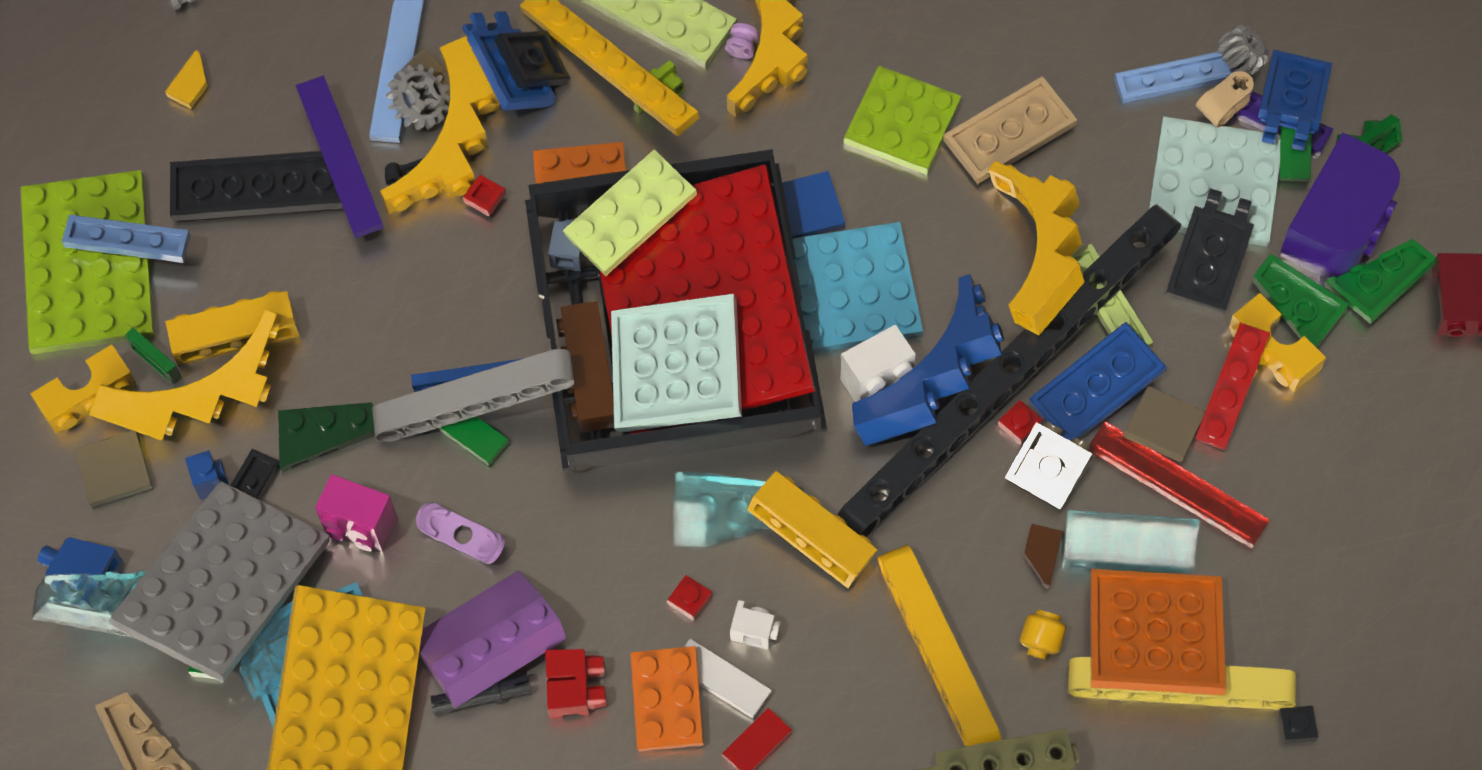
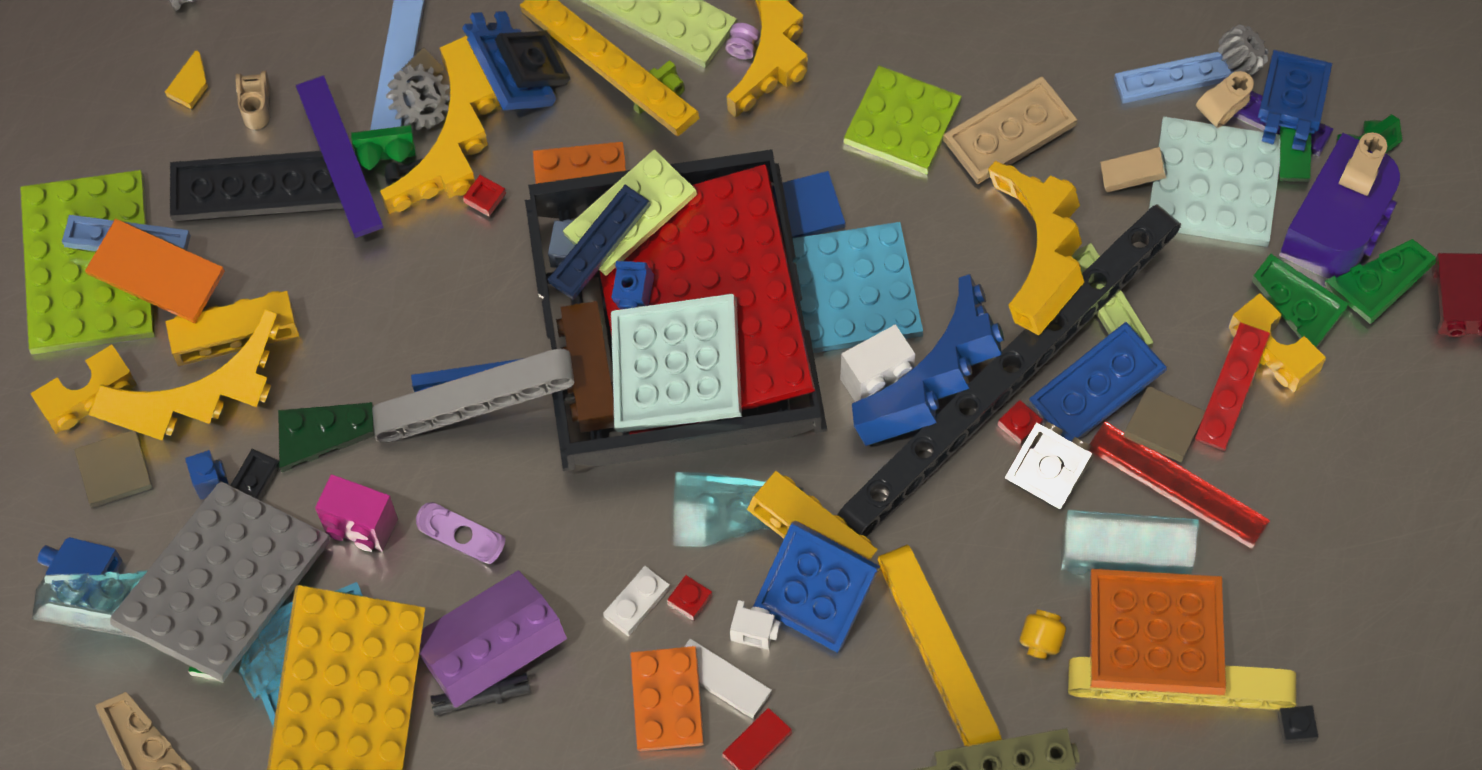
(153, 356): green tile -> none
(155, 270): none -> orange tile
(254, 94): none -> tan piece
(383, 144): none -> green tile
(477, 438): green tile -> none
(568, 682): red hips -> none
(599, 242): none -> dark blue tile
(635, 274): none -> blue brick
(636, 601): none -> white plate
(816, 586): none -> blue plate
(1042, 551): reddish brown tile -> none
(1133, 169): none -> tan tile
(1211, 254): black tile -> none
(1363, 165): none -> tan piece

